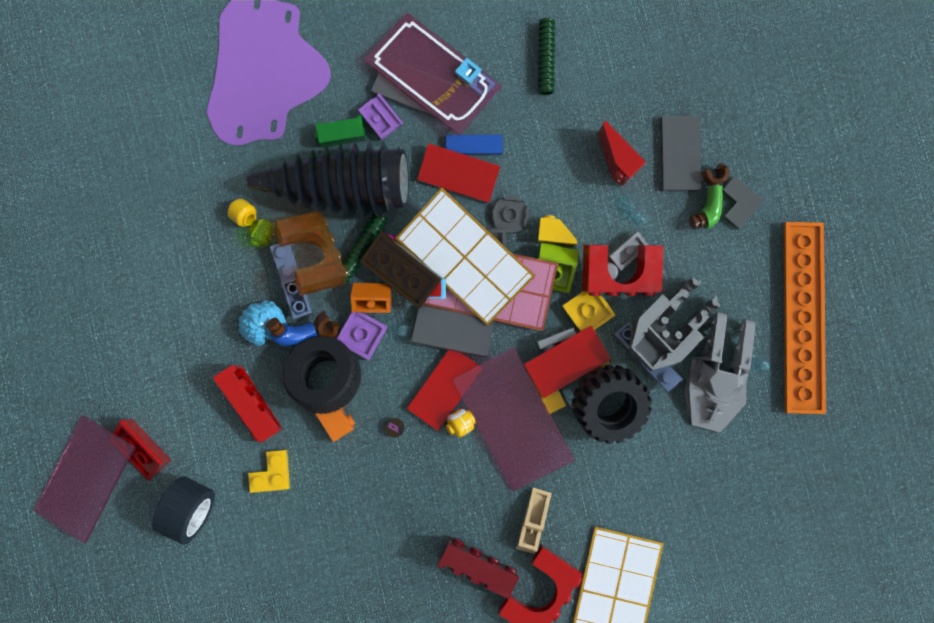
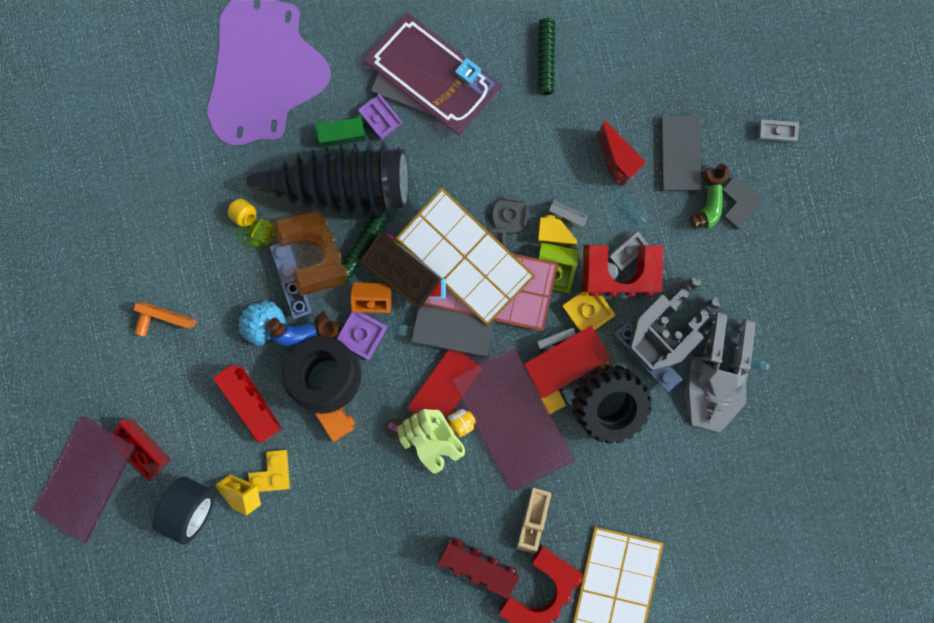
(148, 310): none -> orange piece
(239, 494): none -> yellow slope
(431, 437): none -> yellowish green piece
(458, 172): red tile -> none
(475, 144): blue tile -> none
(562, 211): none -> light grey plate
(778, 131): none -> light grey plate
(804, 318): orange plate -> none

